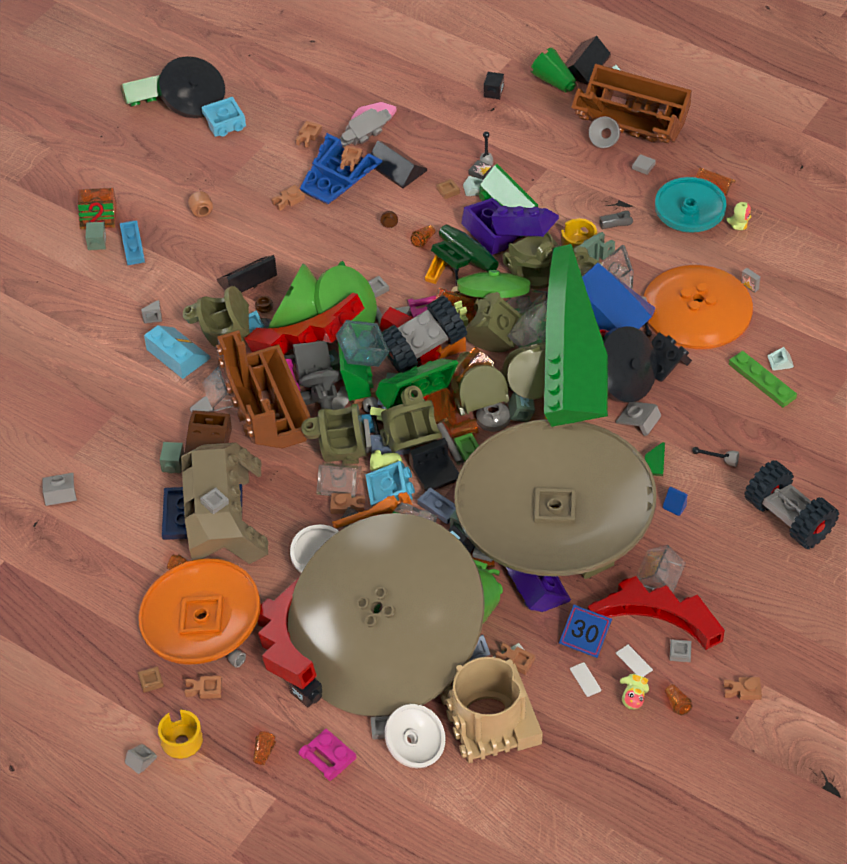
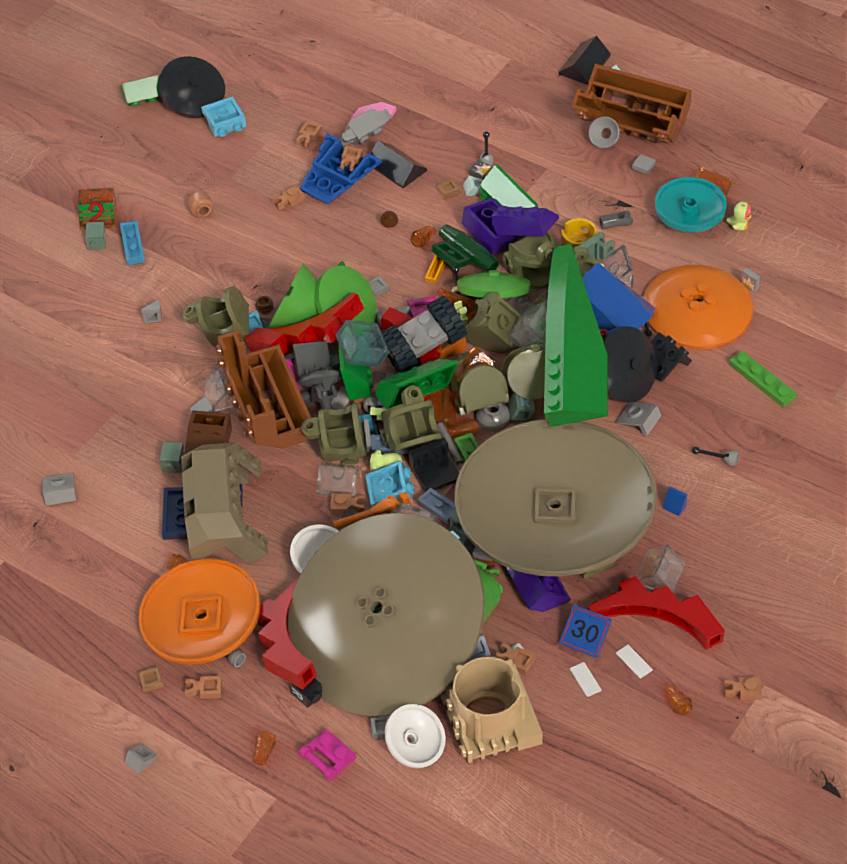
(175, 350): medium azure slope -> none
(186, 726): yellow piece -> none
(214, 500): light grey tile -> none
(250, 274): black slope -> none
(494, 85): black brick -> none
(553, 70): green cone -> none
(634, 693): animal -> none
(655, 459): green slope -> none
(680, 650): light grey tile -> none
(773, 491): black plate -> none
(780, 360): light aqua slope -> none

